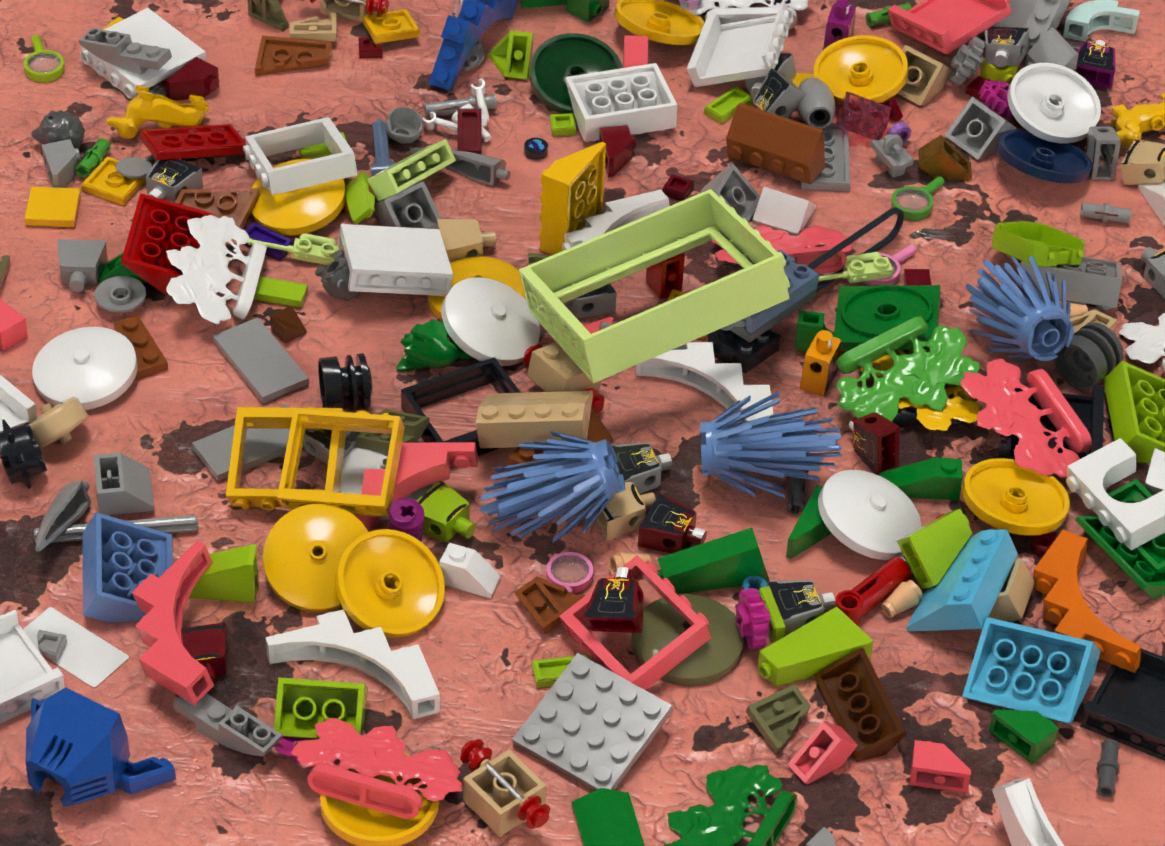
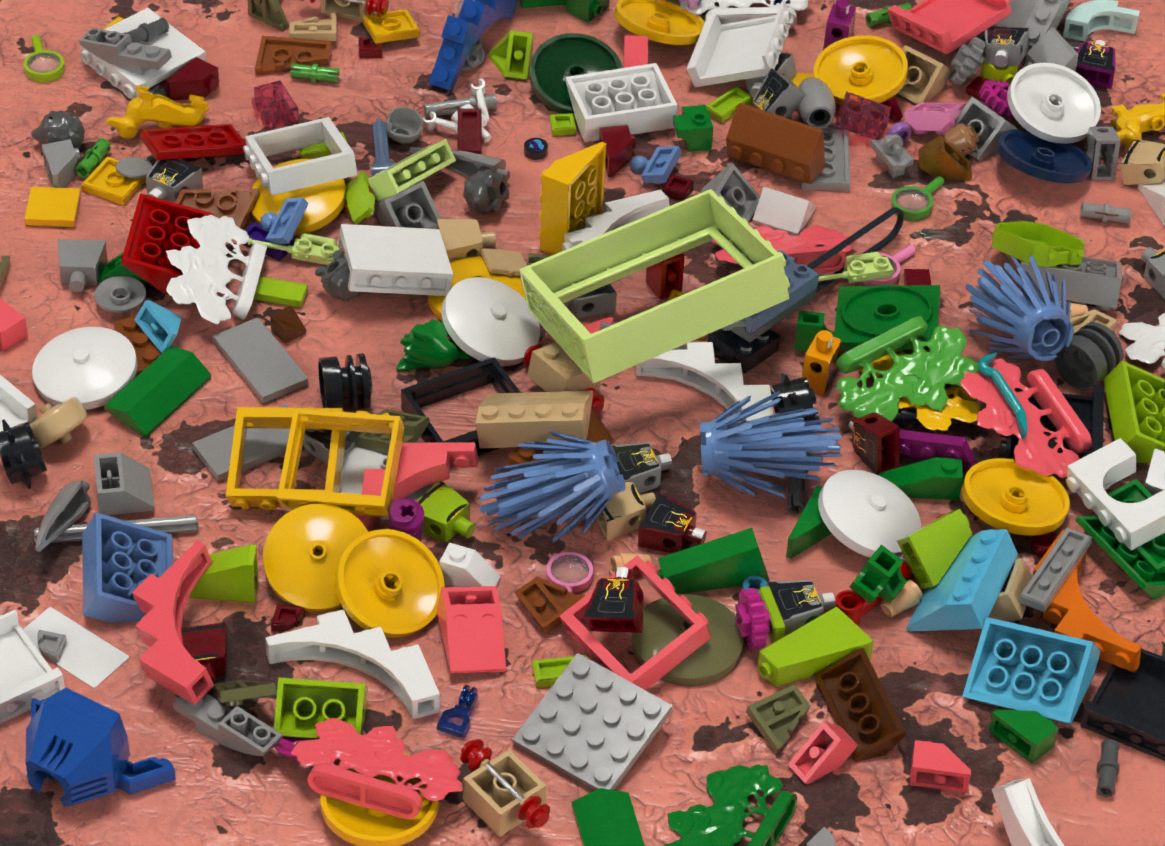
(146, 32): none -> dark grey pin
(158, 324): none -> medium azure slope
(159, 390): none -> green slope
(236, 691): none -> olive wing
(275, 105): none -> clear pink brick
(282, 226): none -> medium blue plate
(286, 617): none -> dark red tile
(315, 73): none -> bright green pin
(468, 698): none -> clear blue piece
(472, 629): none -> coral slope
(486, 191): none -> dark grey animal
(503, 261): none -> tan piece
(659, 166): none -> medium blue plate
(694, 127): none -> green brick
(794, 395): none -> black brick
(880, 577): none -> green brick
(930, 445): none -> magenta wing
(933, 117): none -> bright pink slope
(963, 138): none -> medium nougat head
(1005, 390): none -> teal piece
(1055, 569): none -> light grey tile

